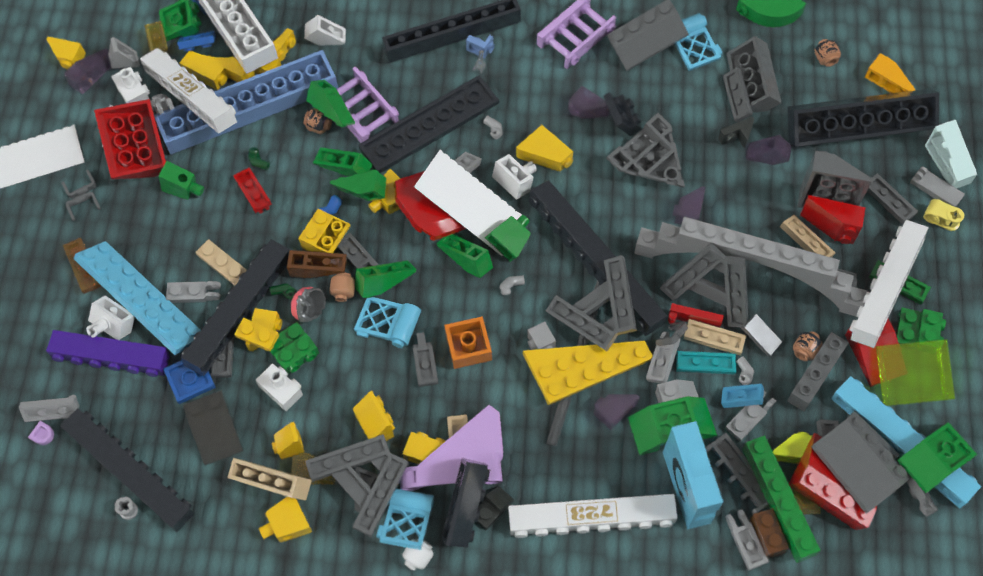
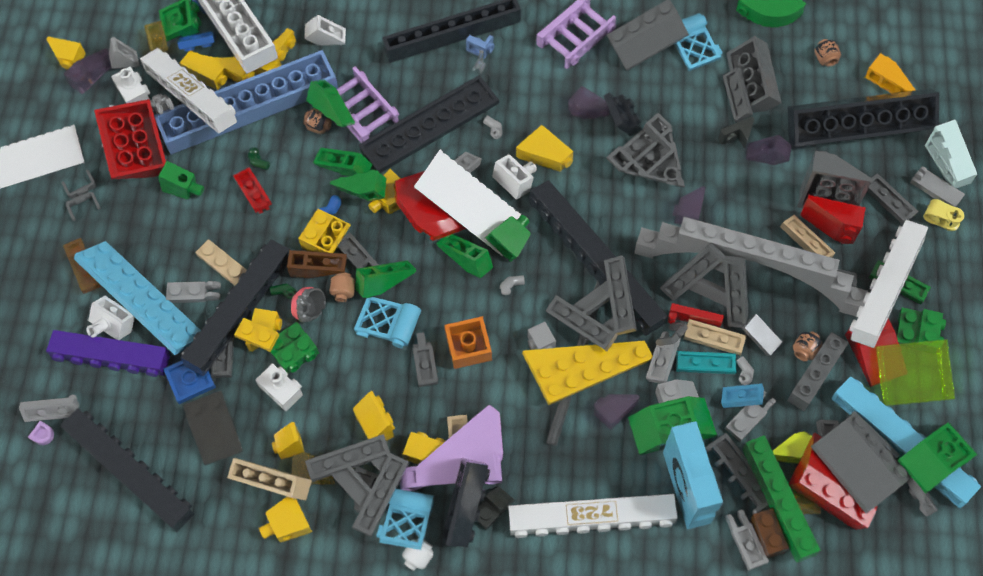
(121, 503): light grey bush -> none

